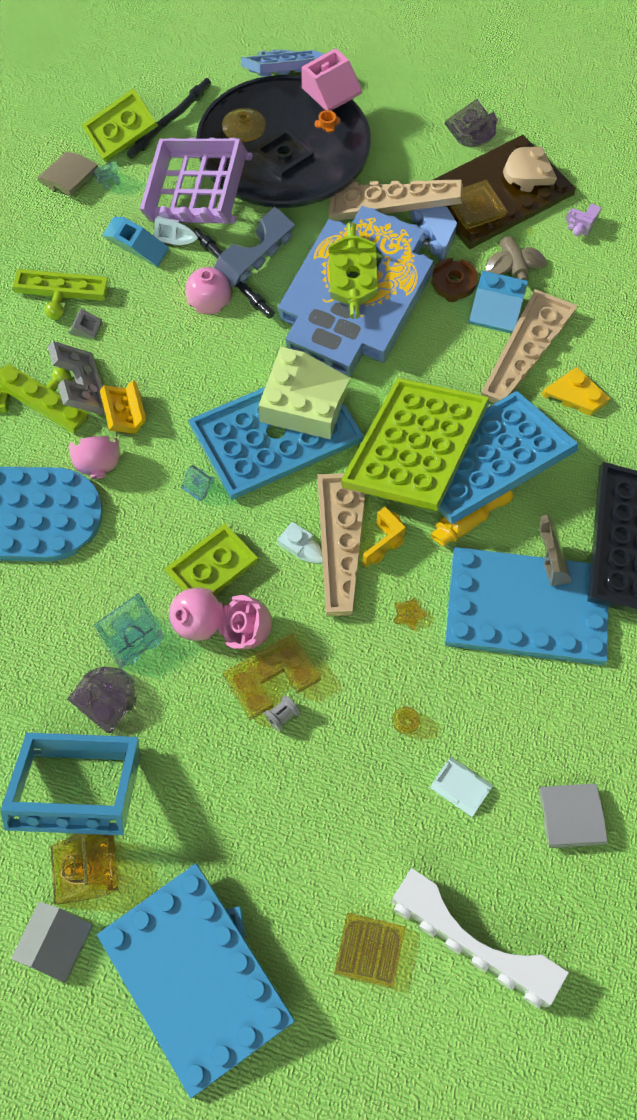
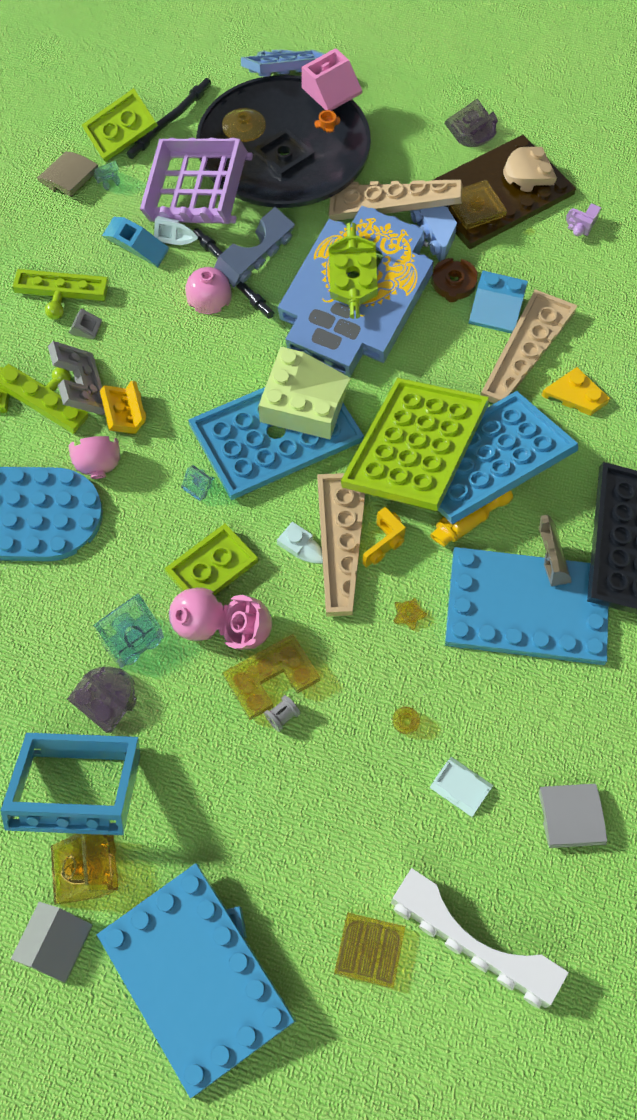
(515, 260): dark tan plant -> none

